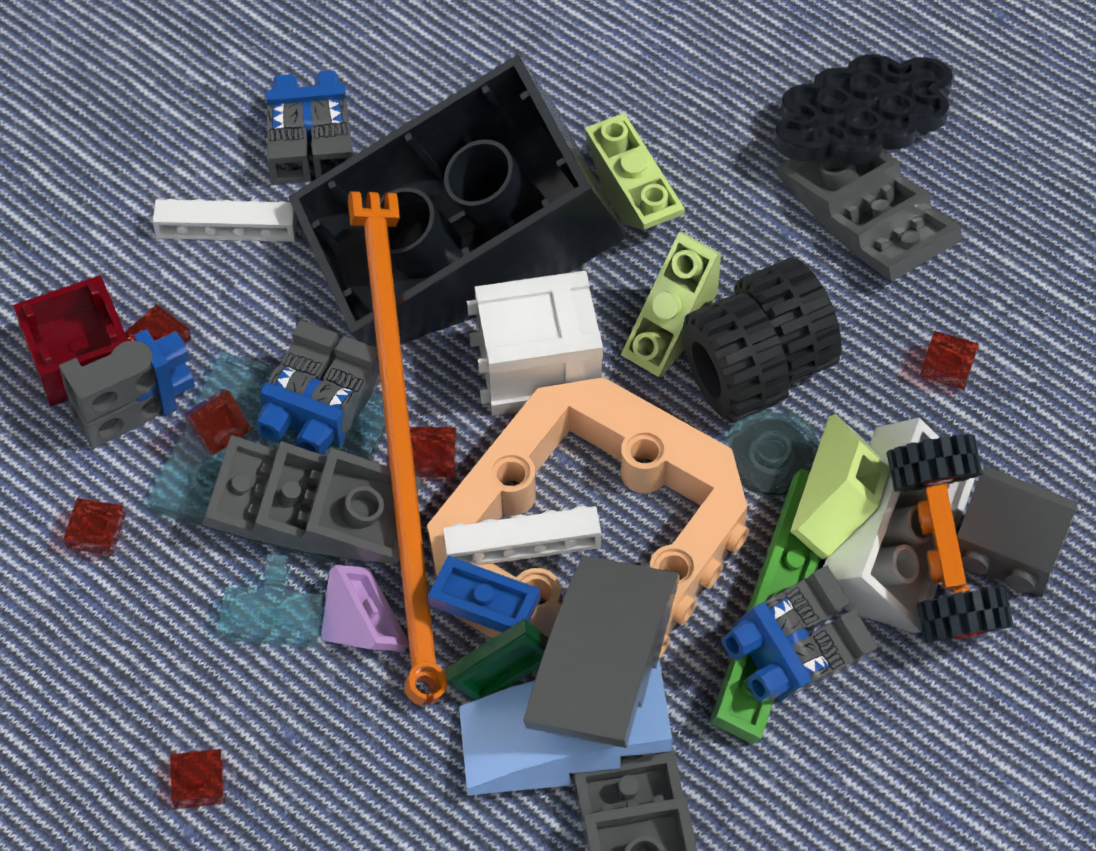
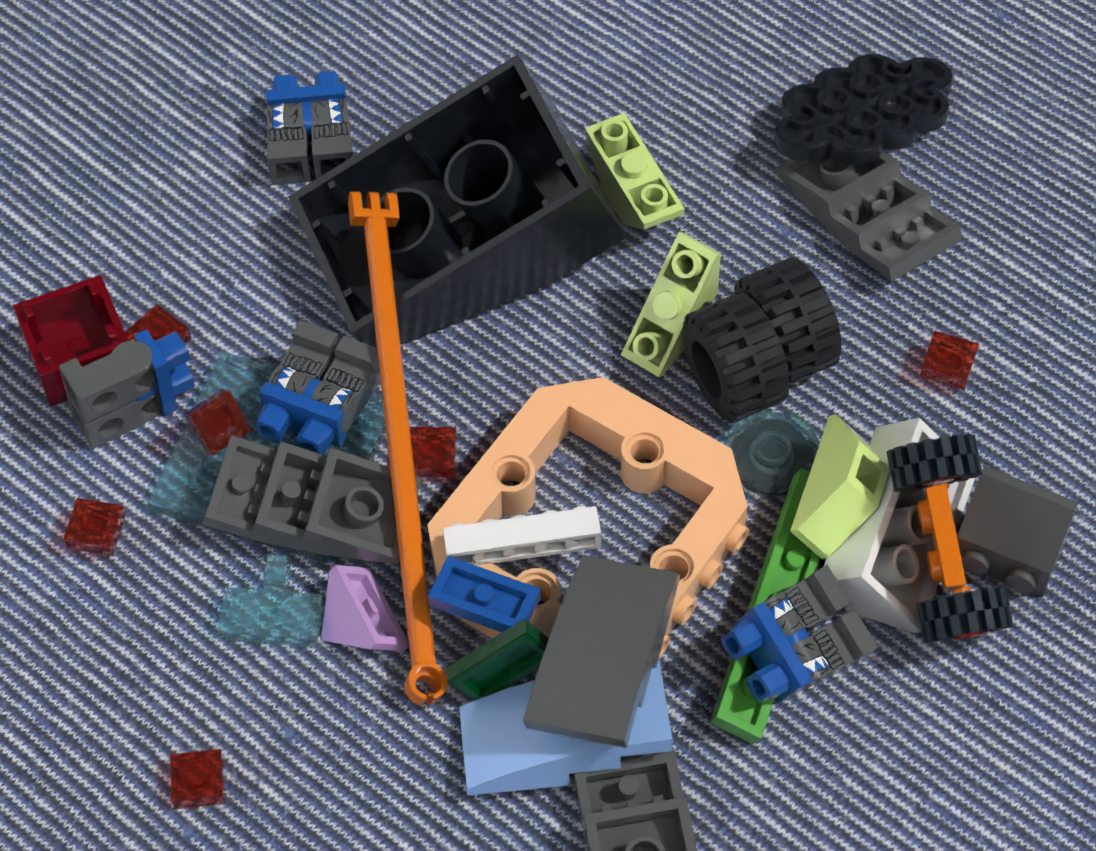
(224, 220): white piece -> none
(534, 337): white container -> none

